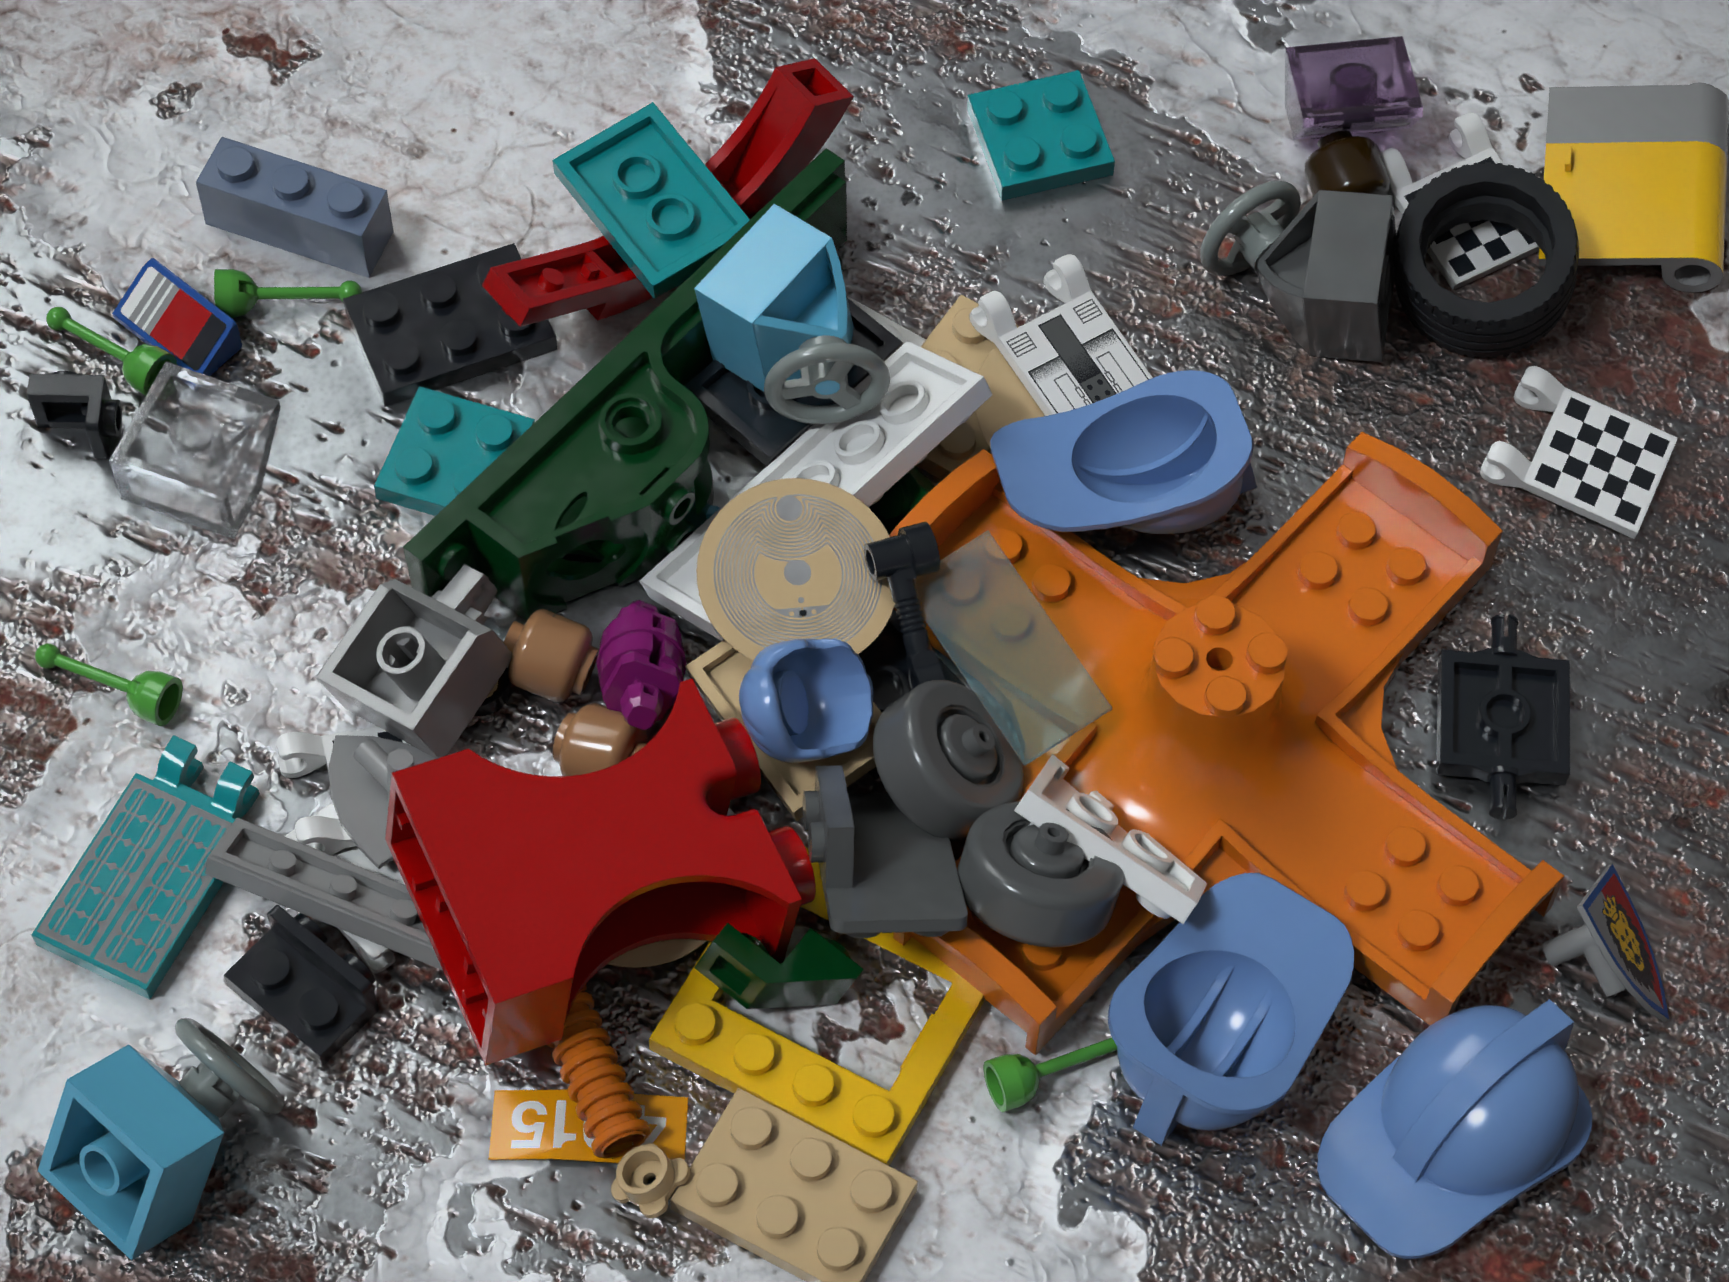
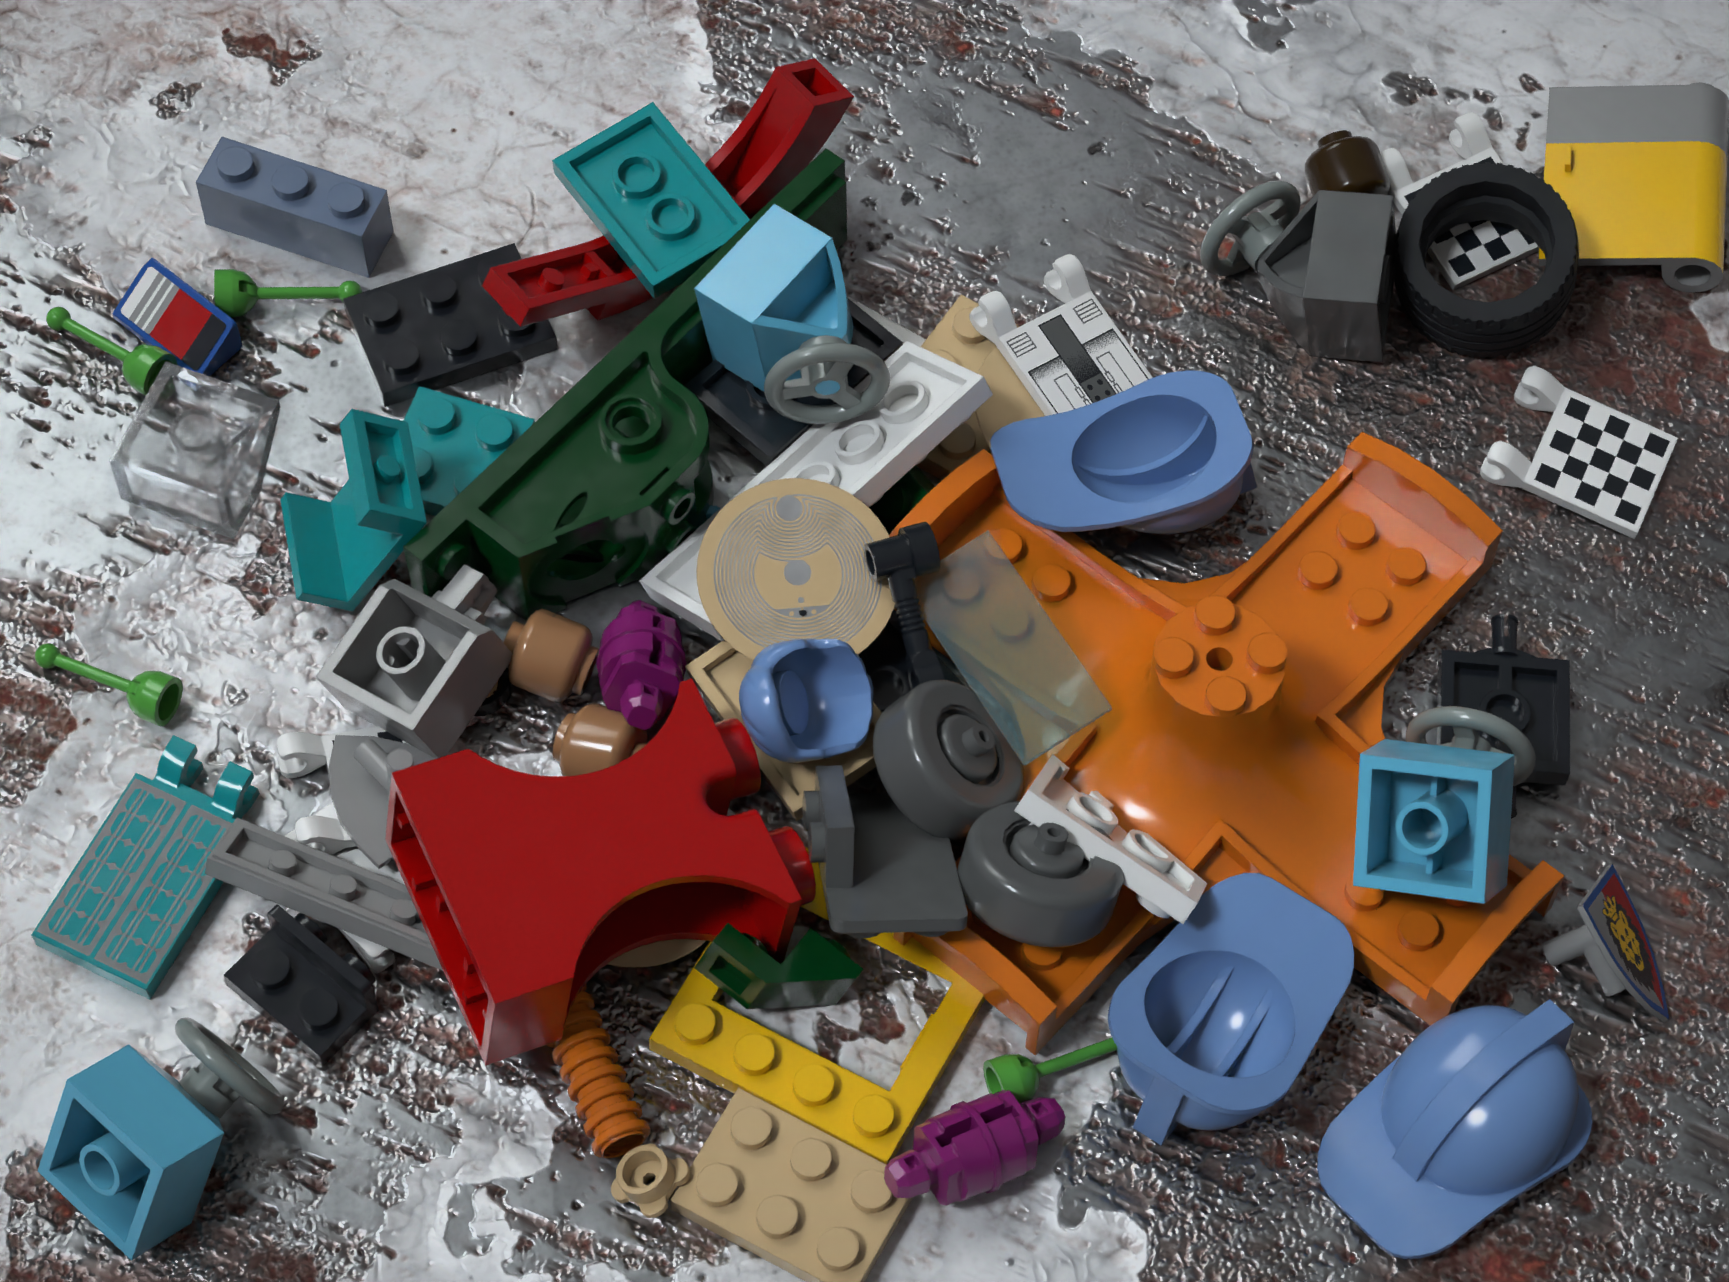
(76, 403): black bracket -> none
(352, 541): none -> teal panel
(547, 1126): light orange sticker -> none
(974, 1147): none -> magenta piece
(1040, 135): teal plate -> none
(1350, 88): clear purple slope -> none
(1440, 813): none -> medium azure piece

